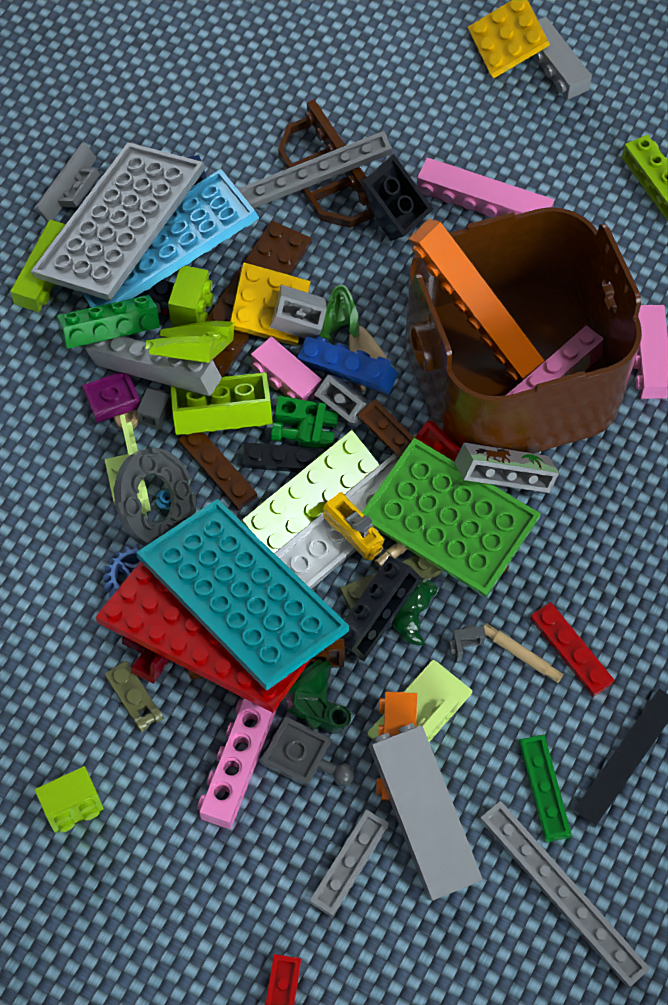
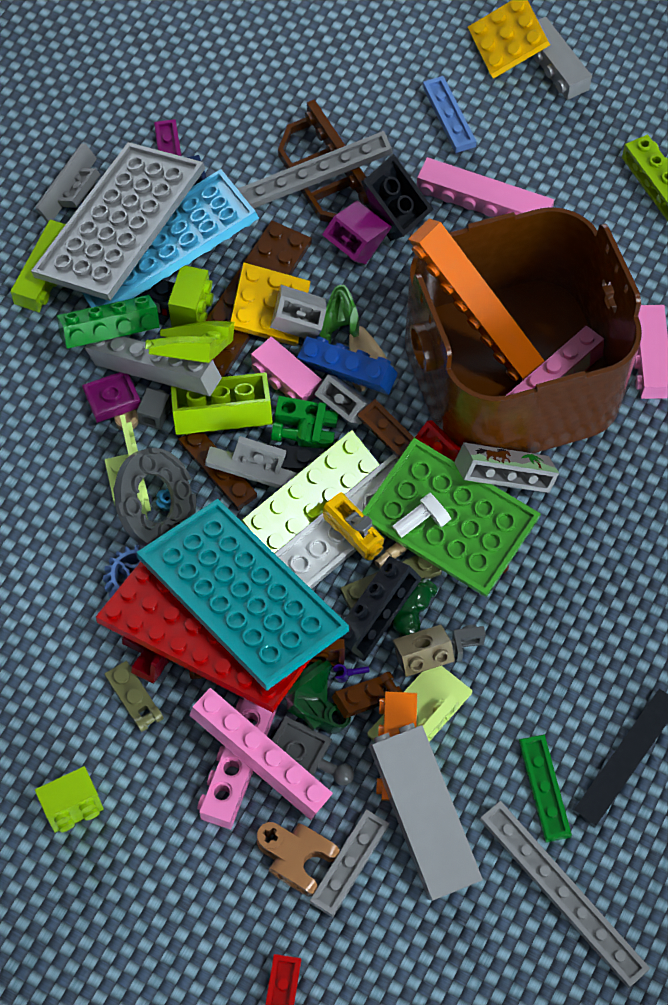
(167, 137): none -> magenta tile
(252, 461): none -> light grey bracket
(260, 753): none -> bright pink brick
(292, 851): none -> medium nougat piece
(348, 672): none -> dark purple hand
(357, 232): none -> magenta slope
(364, 695): none -> reddish brown plate
(423, 650): none -> dark tan brick
(429, 507): none -> white piece
(449, 114): none -> medium blue plate
(523, 653): tan piece -> none
(572, 649): red plate -> none

